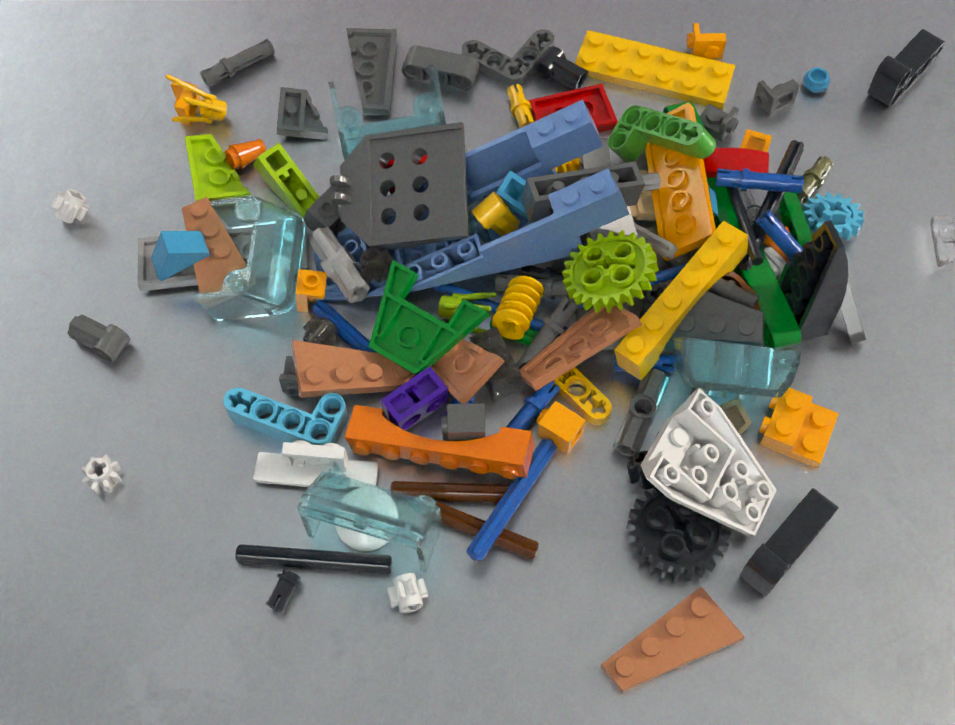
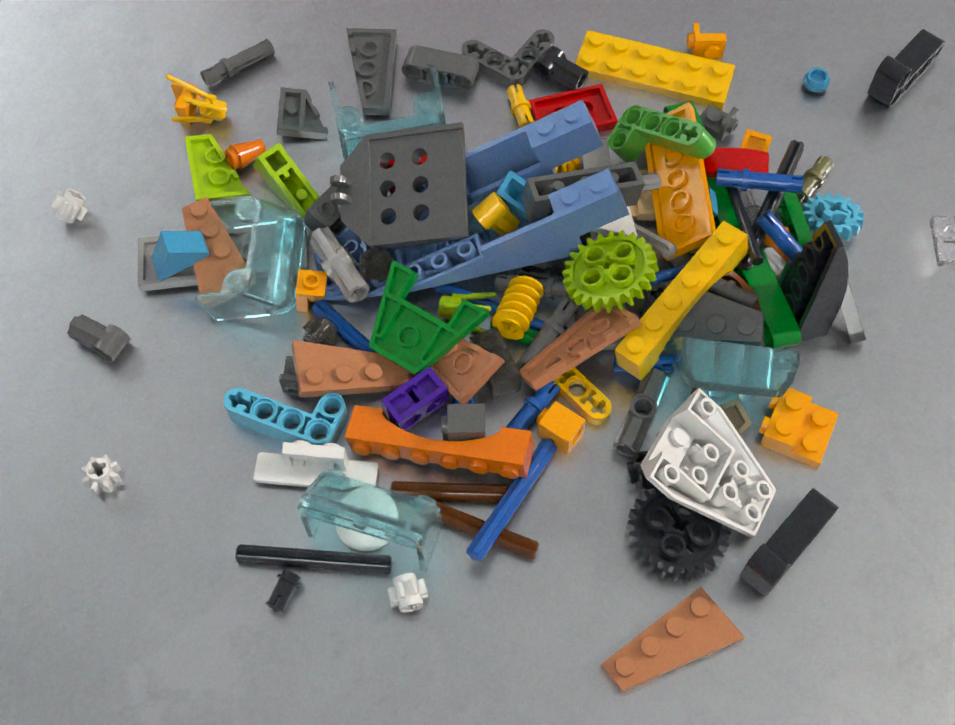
(777, 98): dark grey bracket -> none

